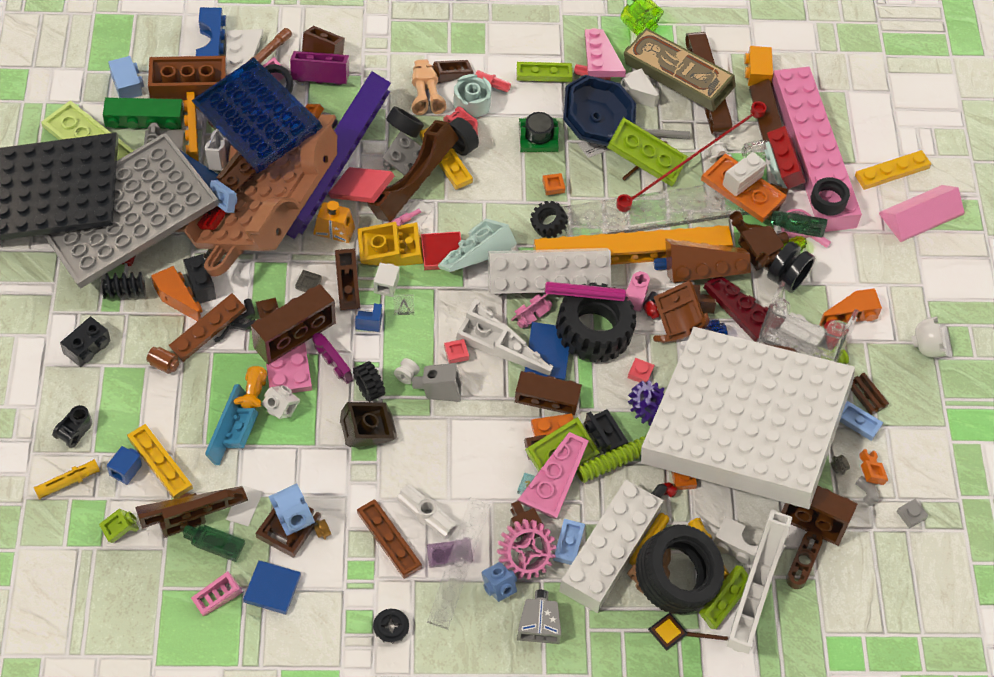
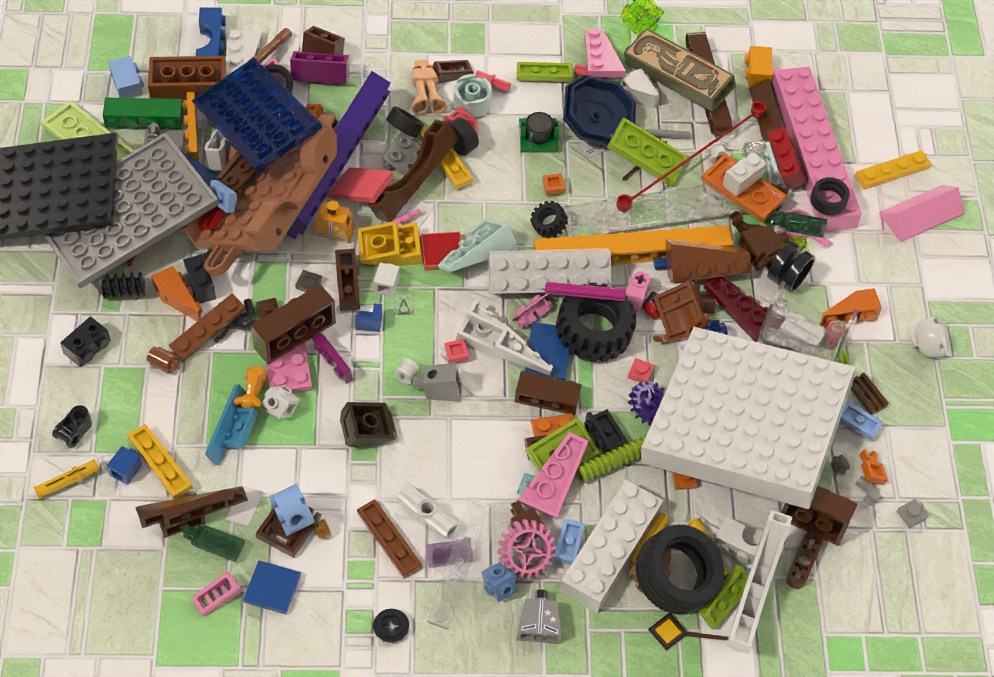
(118, 524): lime bracket -> none
(369, 381): black tyre -> none
(665, 488): arm -> none

